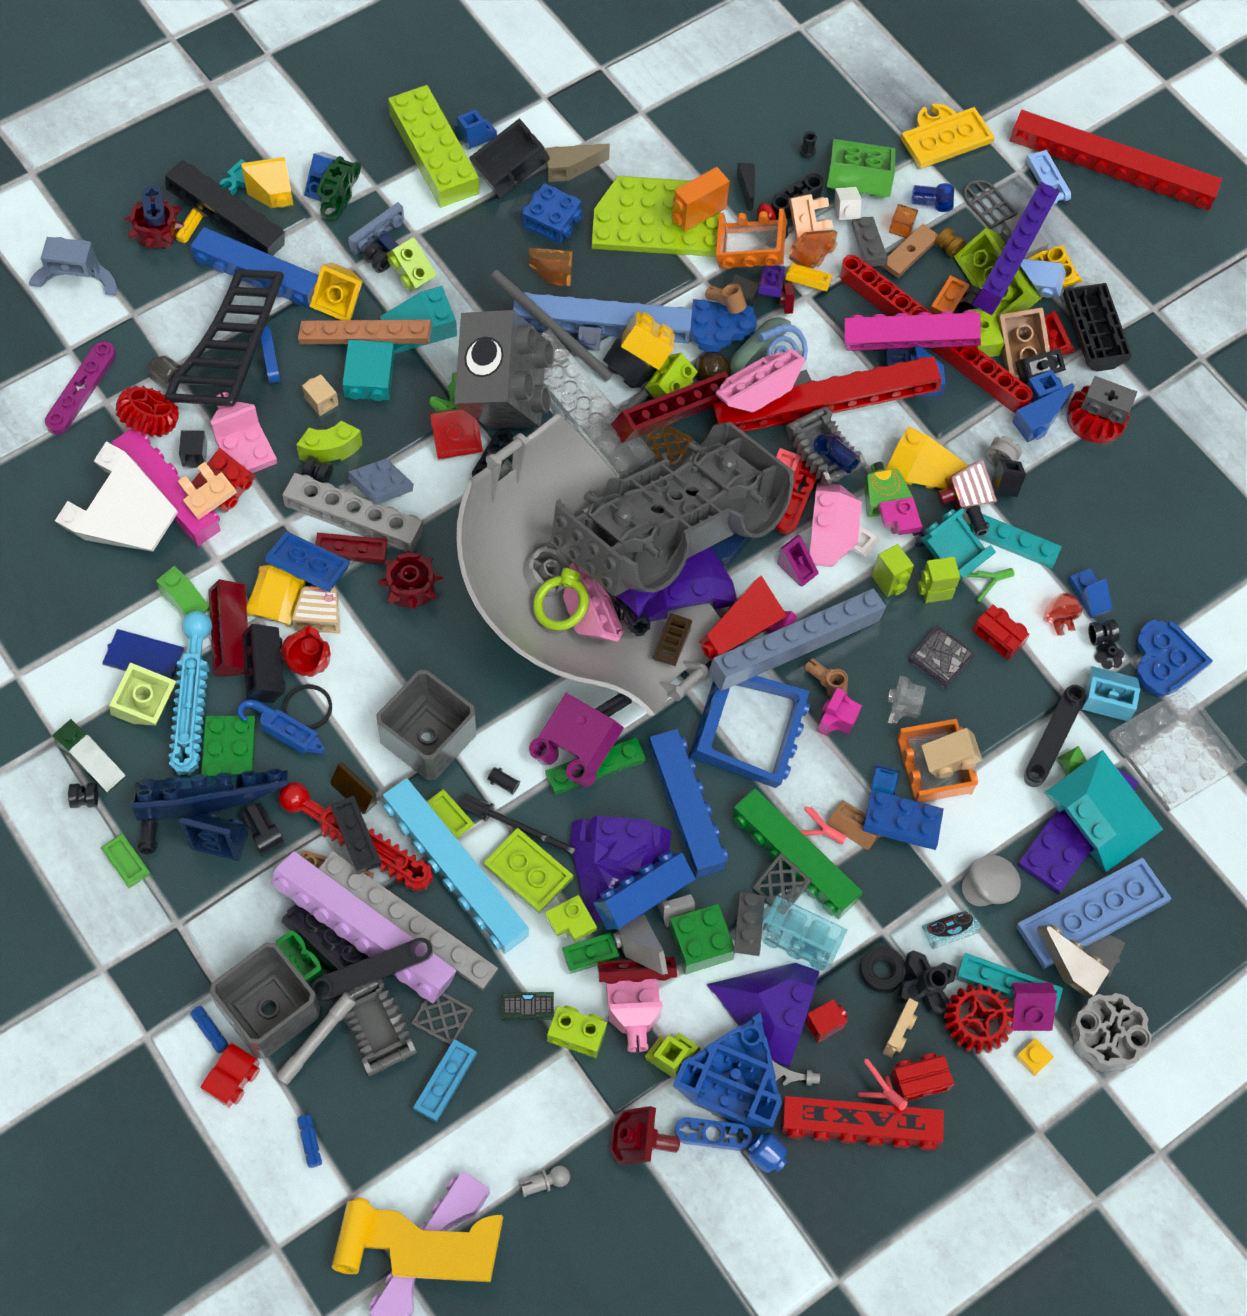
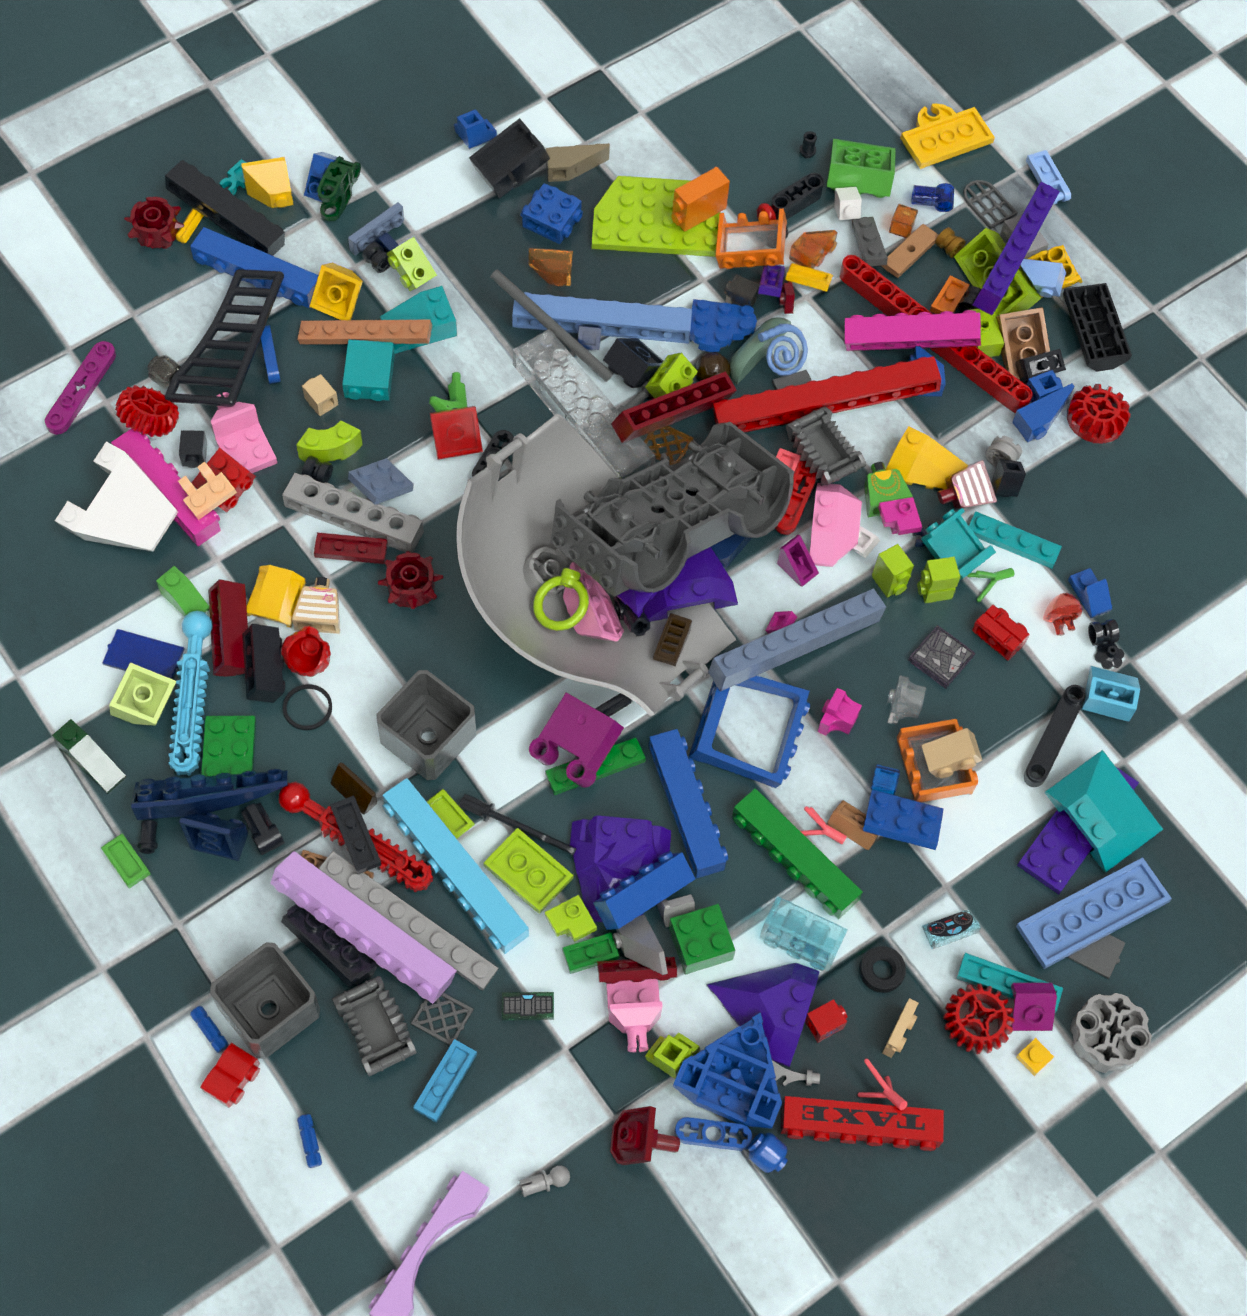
(71, 258): sand blue piece -> none
(83, 795): black wheel -> none
(149, 207): dark blue beam -> none
(284, 727): blue plate -> none
(297, 1061): light grey piece -> none
(303, 960): green brick -> none
(307, 561): blue plate -> none
(372, 969): black piece -> none
(413, 1250): yellow door -> none
(433, 146): lime brick -> none
(502, 370): dark grey brick -> none
(503, 780): black pin -> none
(577, 1031): lime brick -> none
(648, 339): yellow brick -> none
(729, 296): medium nougat pin -> none
(746, 180): black slope -> none
(746, 618): red slope -> none
(749, 924): dark grey plate -> none
(762, 381): bright pink wedge -> none
(794, 868): dark grey window -> none
(804, 215): light nougat plate -> none
(828, 677): medium nougat pin -> none
(837, 452): clear blue piece -> none
(896, 355): dark blue plate -> none
(922, 1077): red brick -> none
(927, 982): black plant -> none
(977, 521): black pin -> none
(991, 882): light grey piece -> none
(1057, 334): red slope -> none
(1072, 760): bright green slope -> none
(1074, 965): slope -> none
(1109, 400): dark grey brick -> none
(1116, 160): red brick -> none
(1168, 658): blue plate -> none
(1177, 749): clear plate -> none

